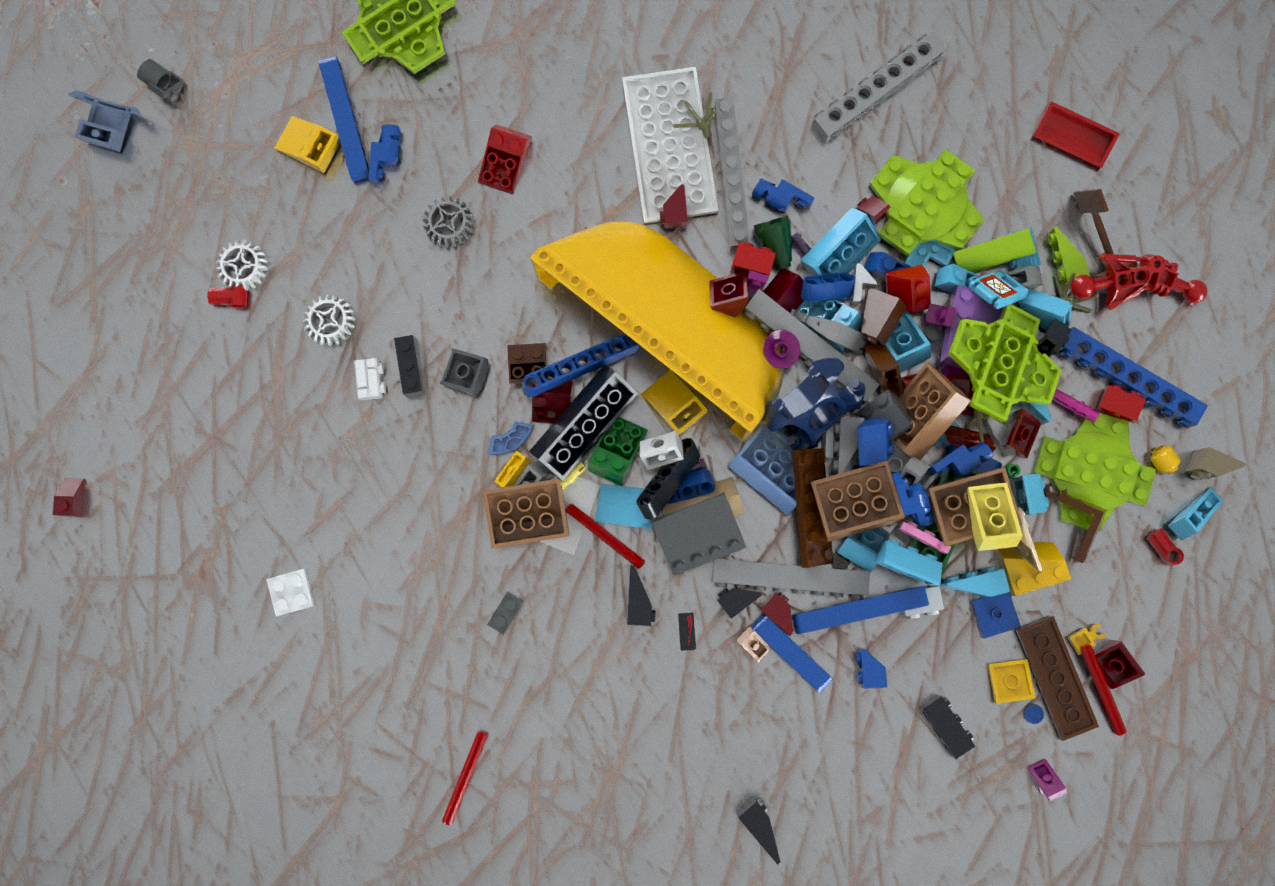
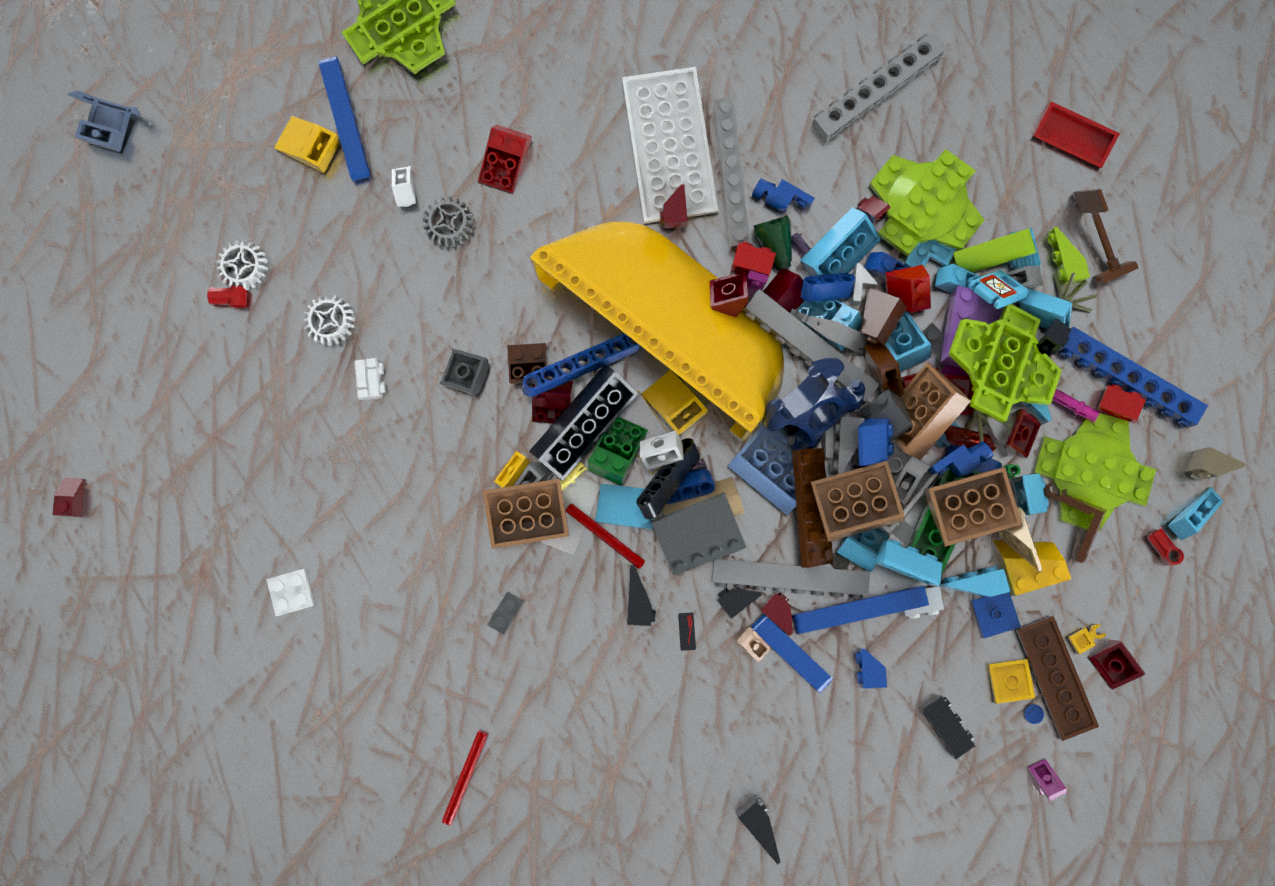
(158, 78): dark grey piece -> none
(384, 152): blue plate -> none
(403, 187): none -> white slope
(409, 366): black brick -> none
(511, 440): medium blue tile -> none
(702, 123): olive plant -> none
(789, 345): magenta dish -> none
(914, 500): blue plate -> none
(925, 537): bright pink plate -> none
(940, 315): magenta slope -> none
(993, 517): light yellow slope -> none
(1103, 689): red axle -> none
(1152, 277): red piece -> none
(1165, 459): yellow head -> none

